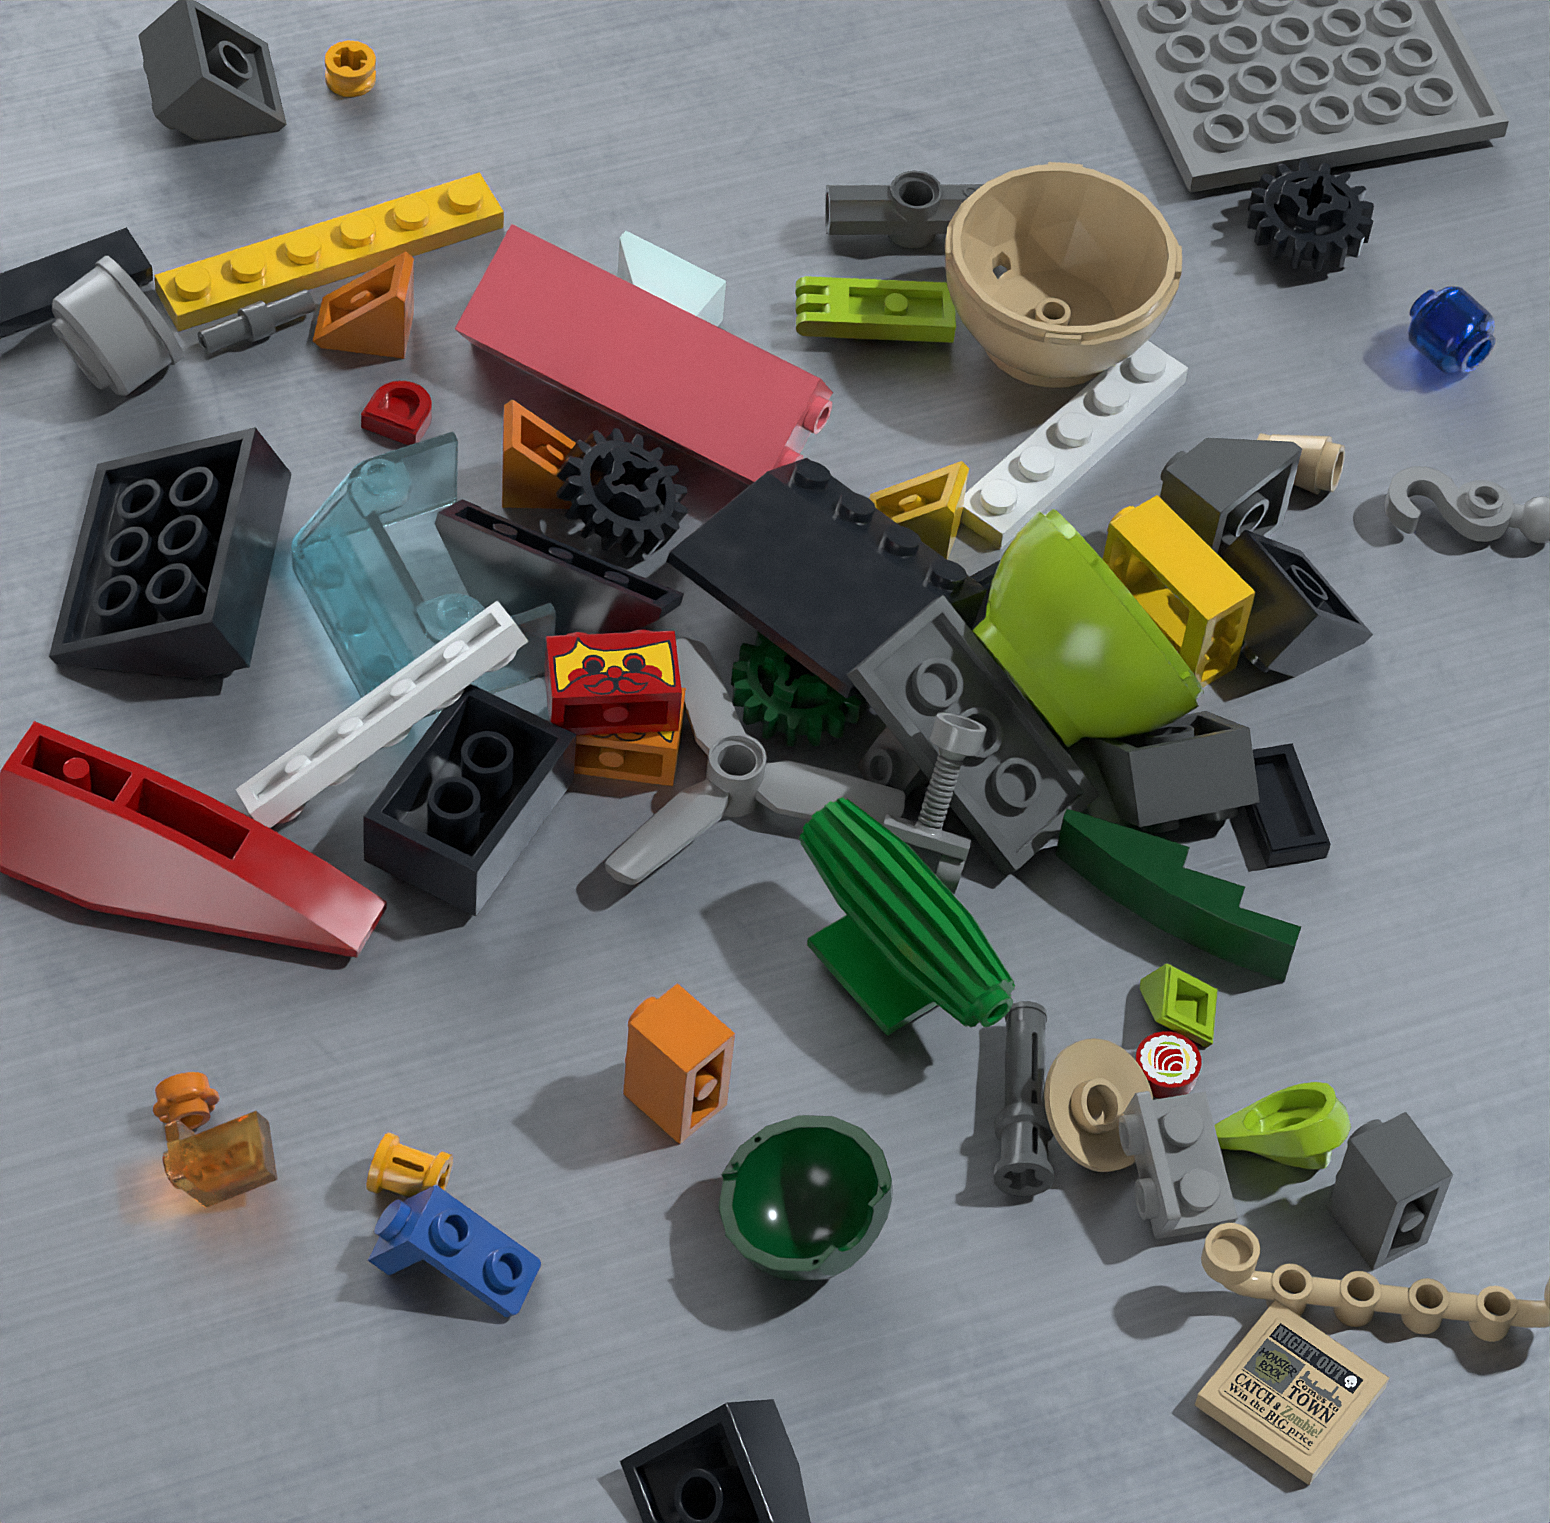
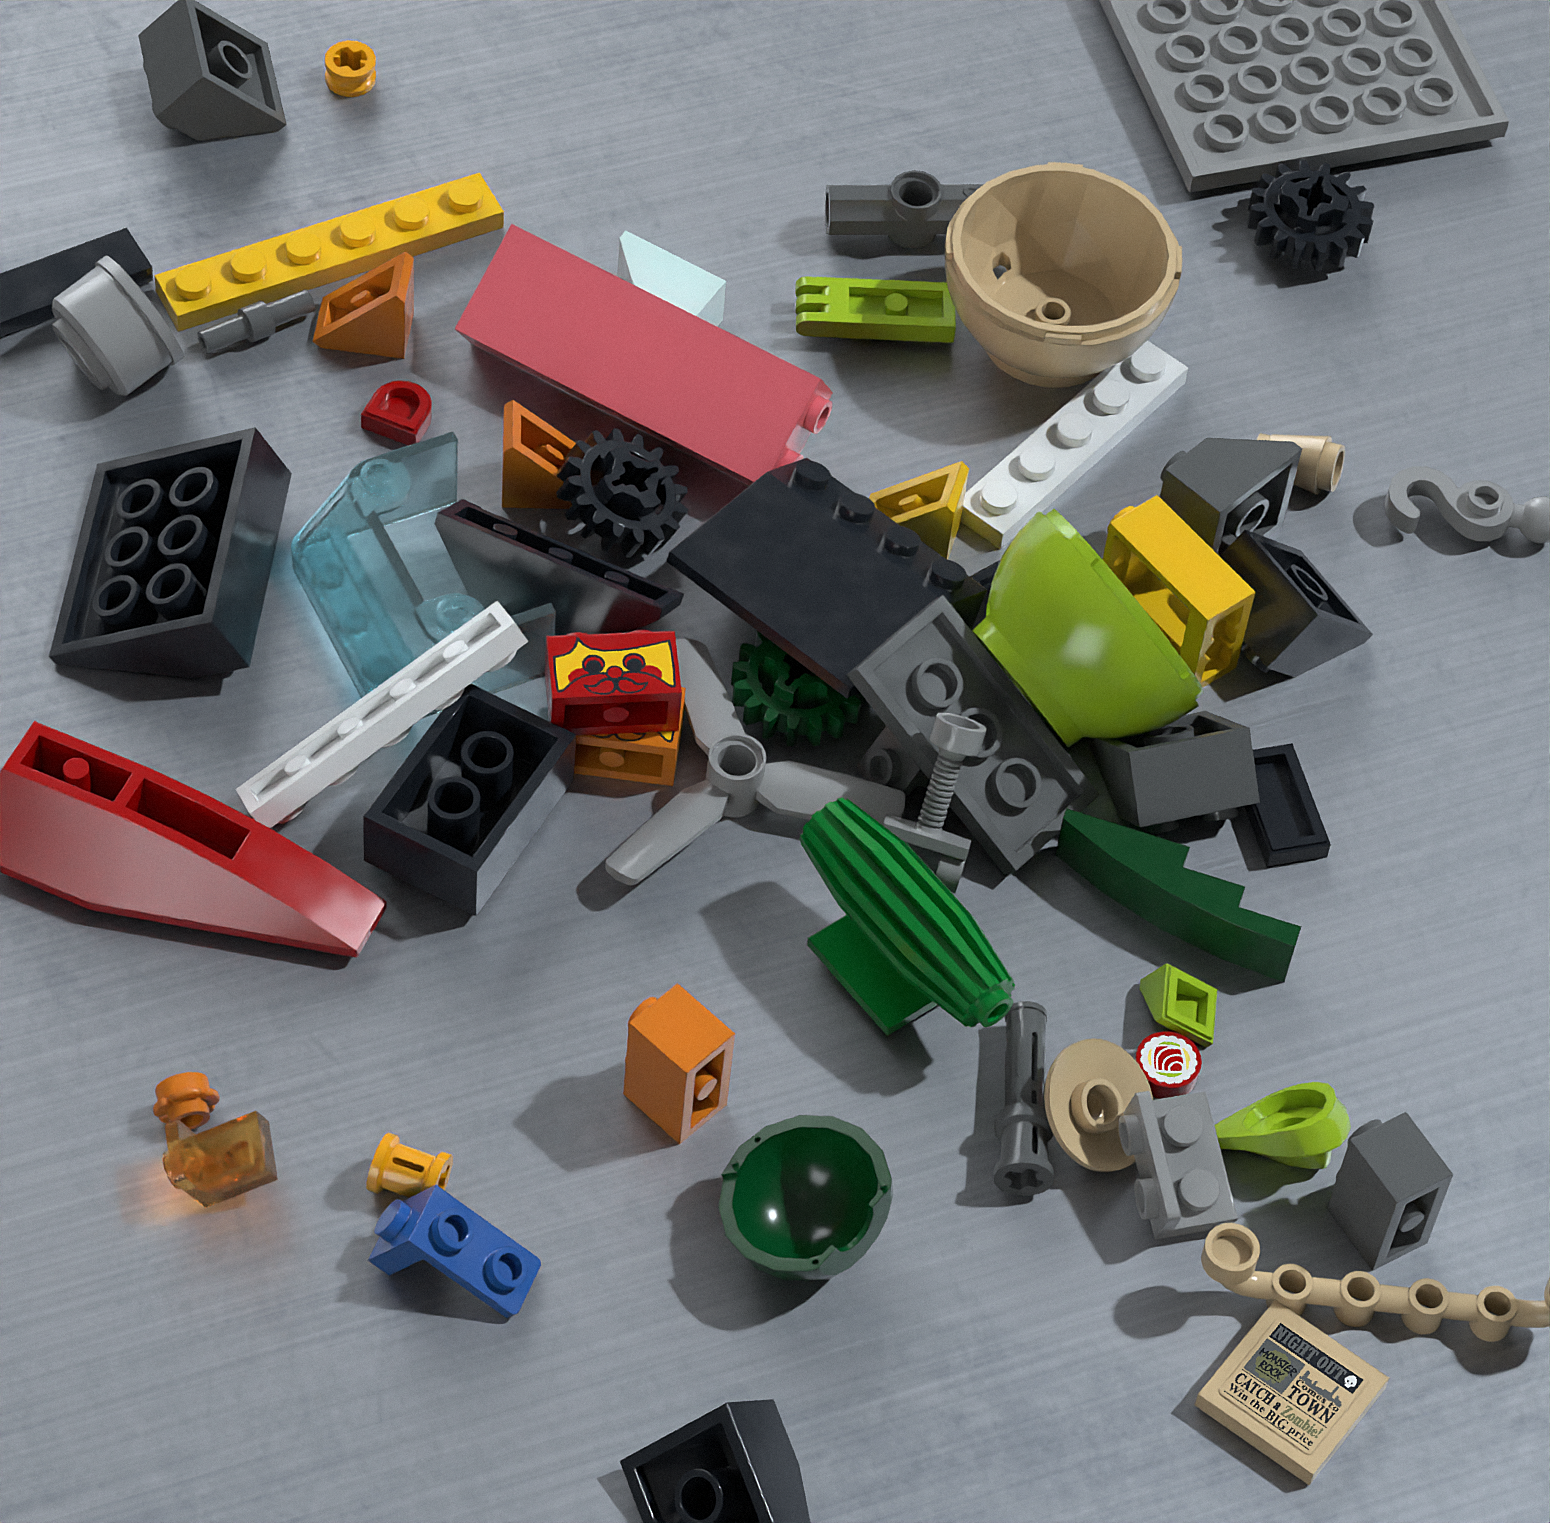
(1451, 329): clear blue head -> none

